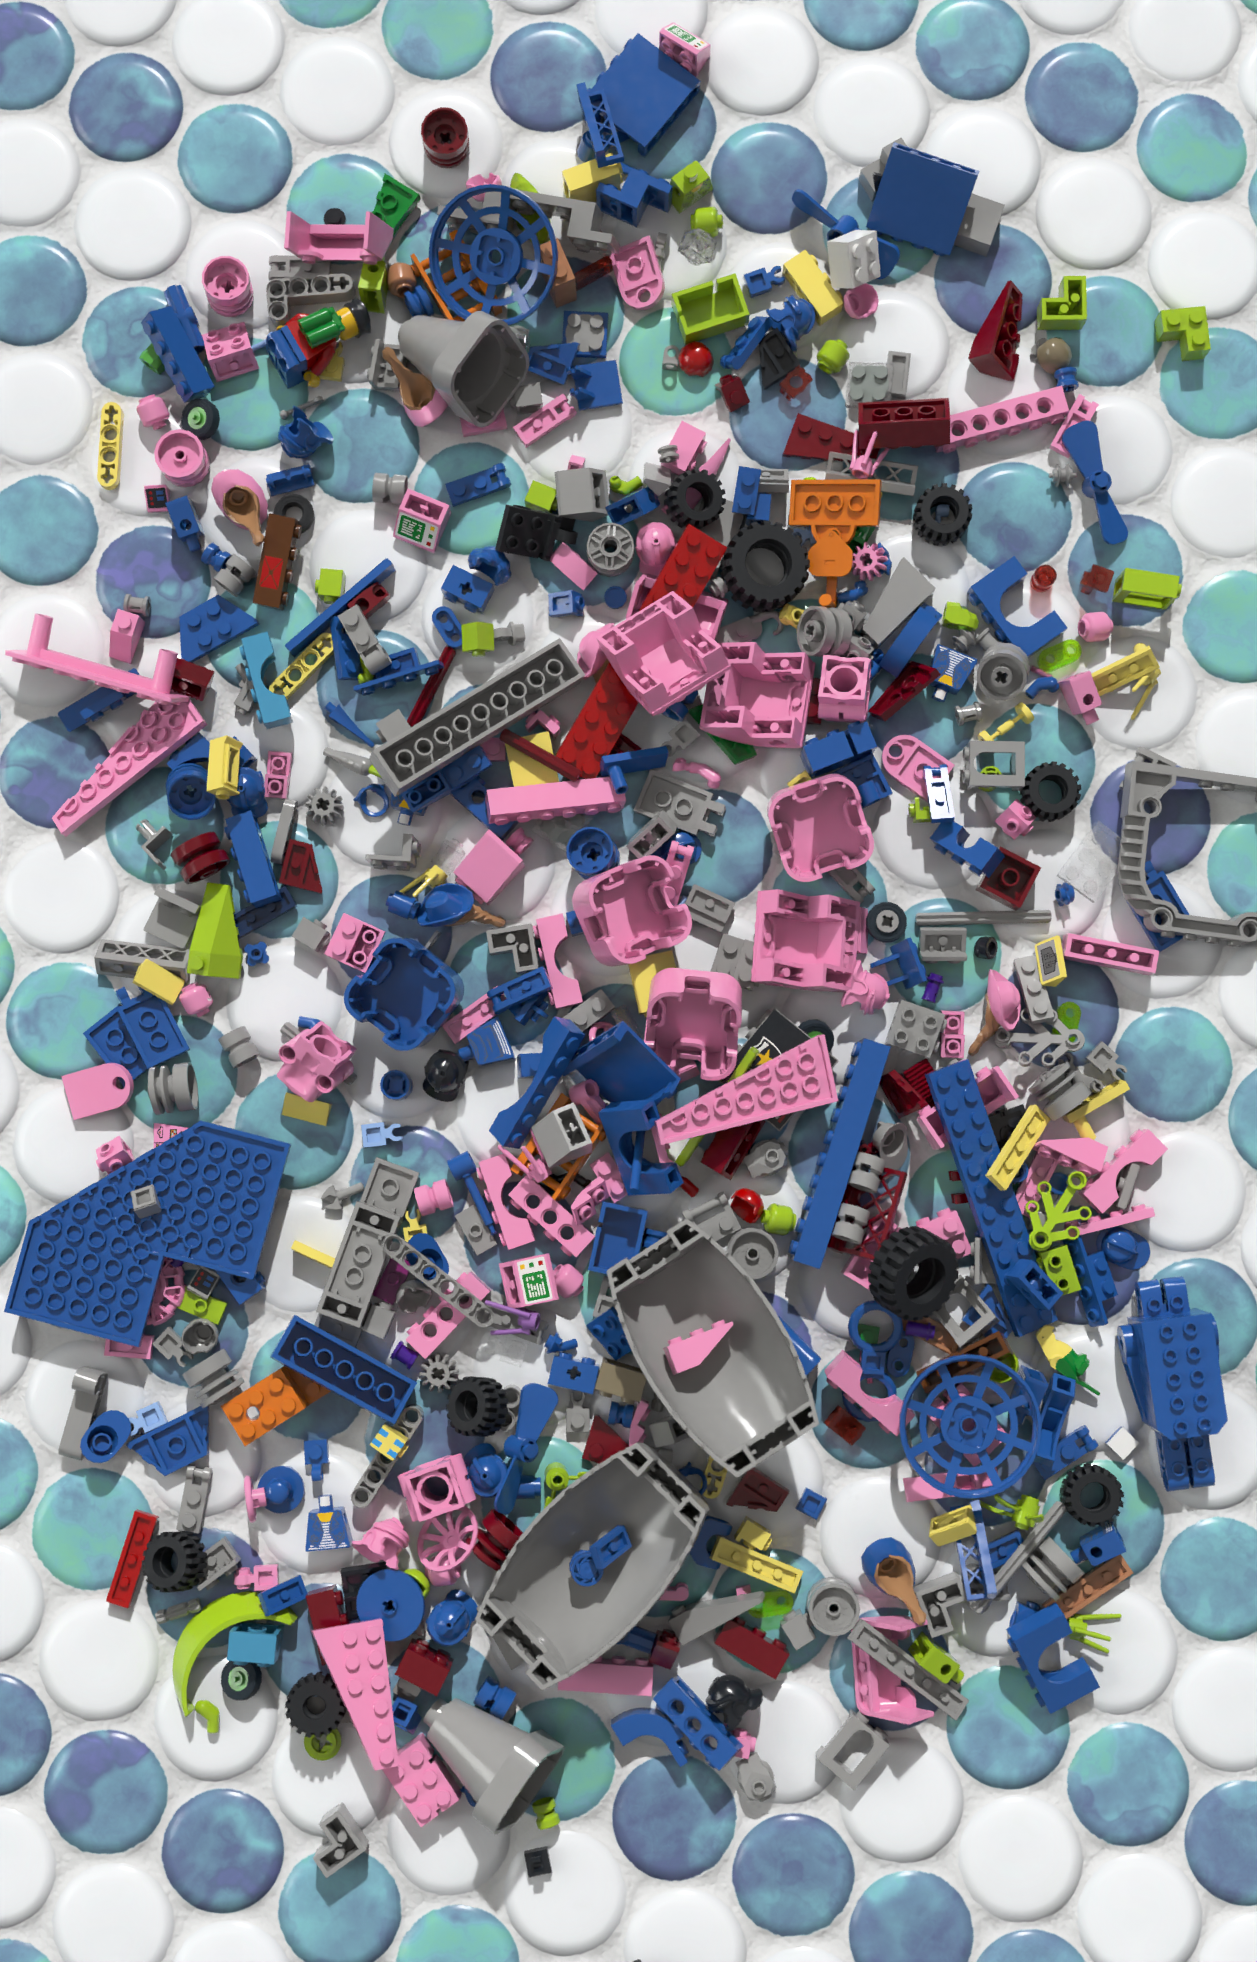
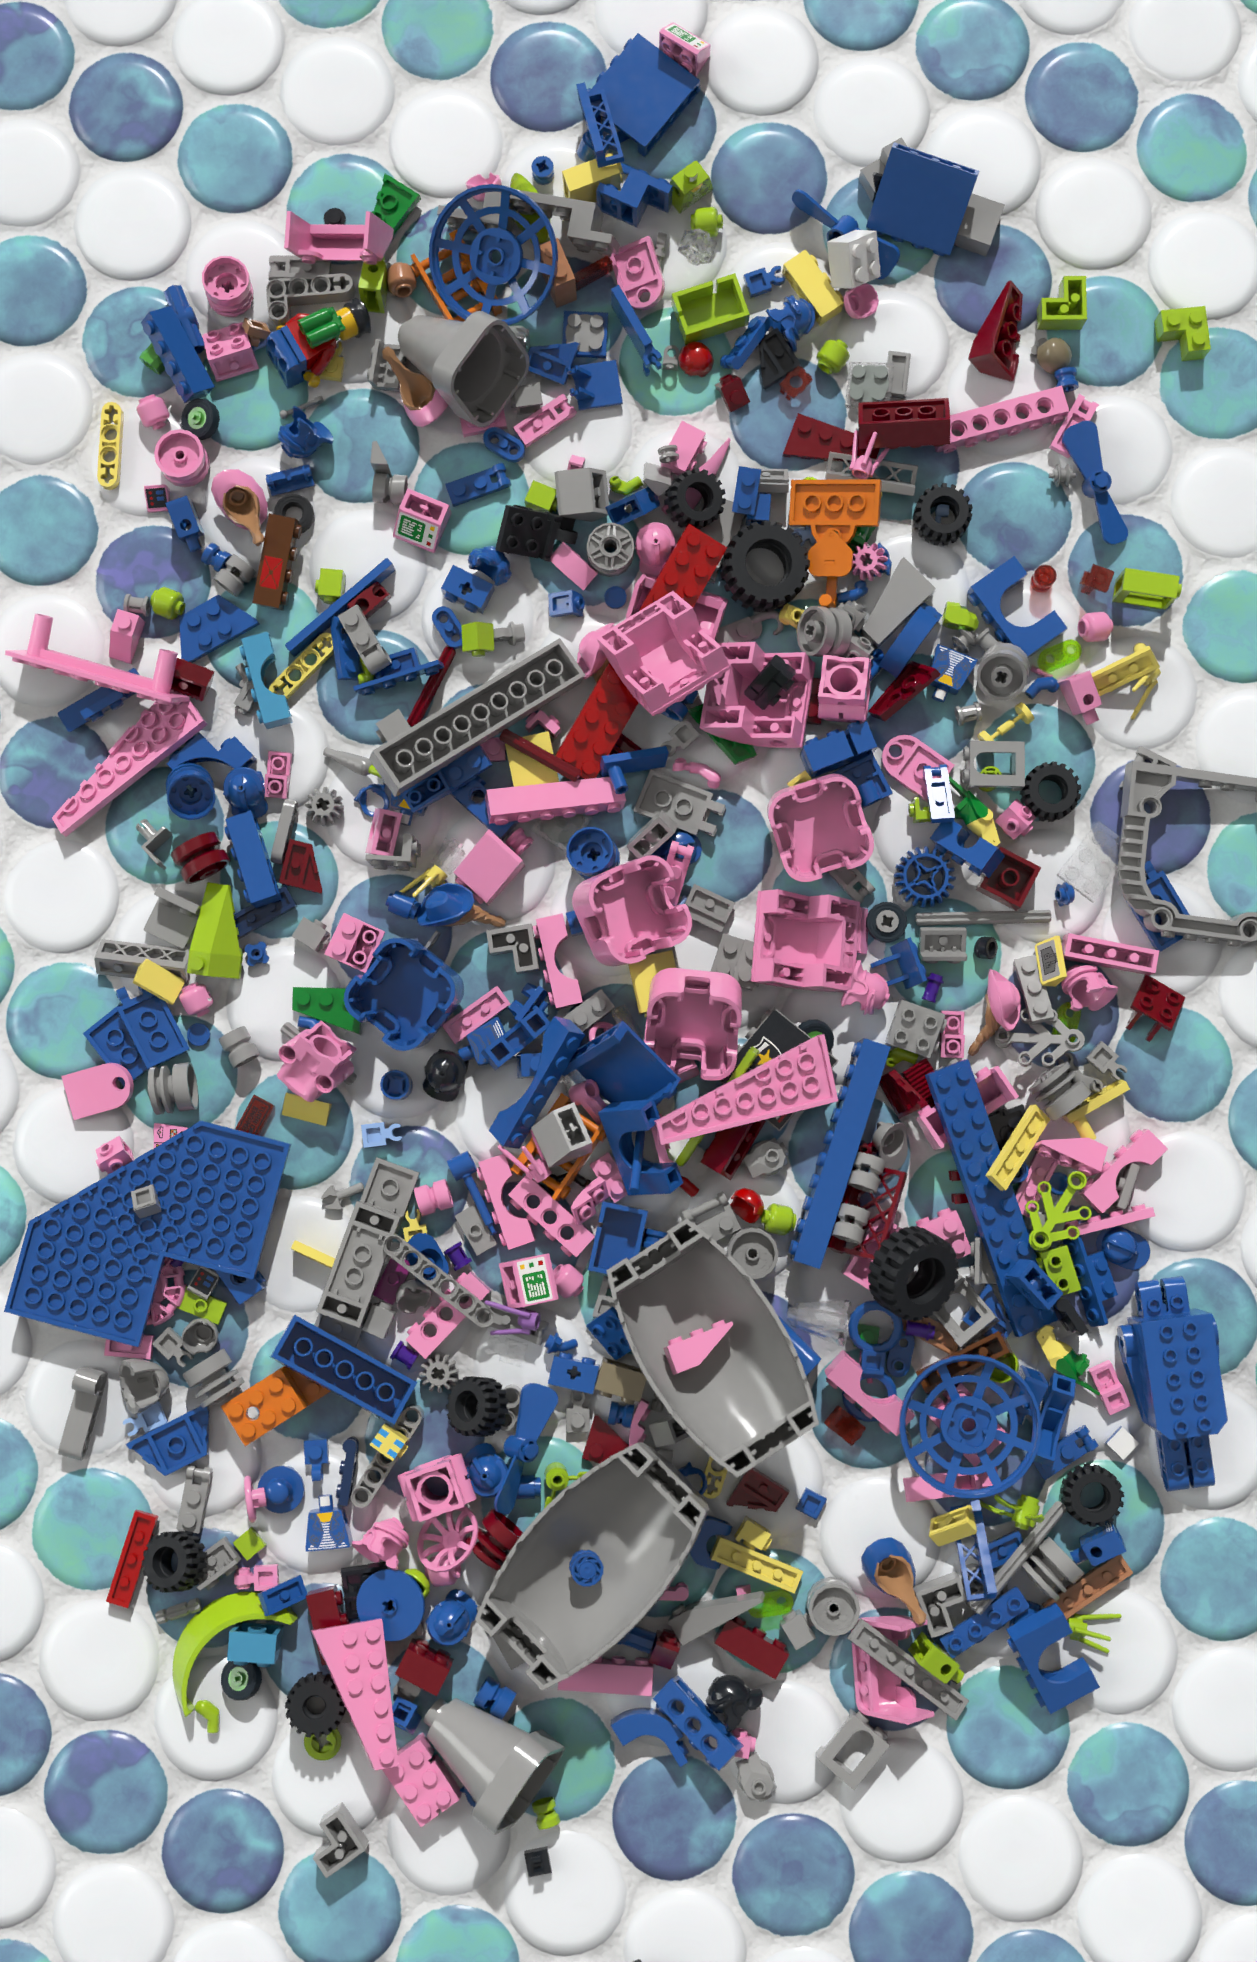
(105, 1436): blue piece -> none
(142, 1383): none -> light grey hair
(167, 603): none -> lime head
(198, 1034): none -> blue piece
(223, 767): light yellow window -> none
(249, 1543): none -> lime tile
(255, 331): none -> medium nougat tile
(255, 1115): none -> clear red tile
(325, 1005): none -> green wing
(339, 716): blue piece -> none
(347, 1469): none -> dark blue plate
(378, 460): none -> light grey slope
(383, 832): none -> bright pink brick
(418, 302): blue wheel -> none
(445, 125): dark red wheel -> none
(457, 1256): none -> dark purple bush
(504, 445): none -> blue plate
(516, 1038): none -> blue arch
(519, 990): blue plate -> none
(544, 175): none -> blue wheel
(610, 1547): blue plate -> none
(635, 330): none -> blue tile
(718, 587): light grey plate -> none
(770, 682): none -> black brick
(822, 1319): none -> clear cone
(898, 1054): none -> lime arm
(929, 886): none -> blue gear
(975, 815): none -> animal
(979, 1626): none -> blue bracket
(1070, 1318): none -> black plate
(1087, 988): none -> bright pink helmet
(1110, 1389): none -> bright pink slope
(1157, 1003): none -> dark red plate

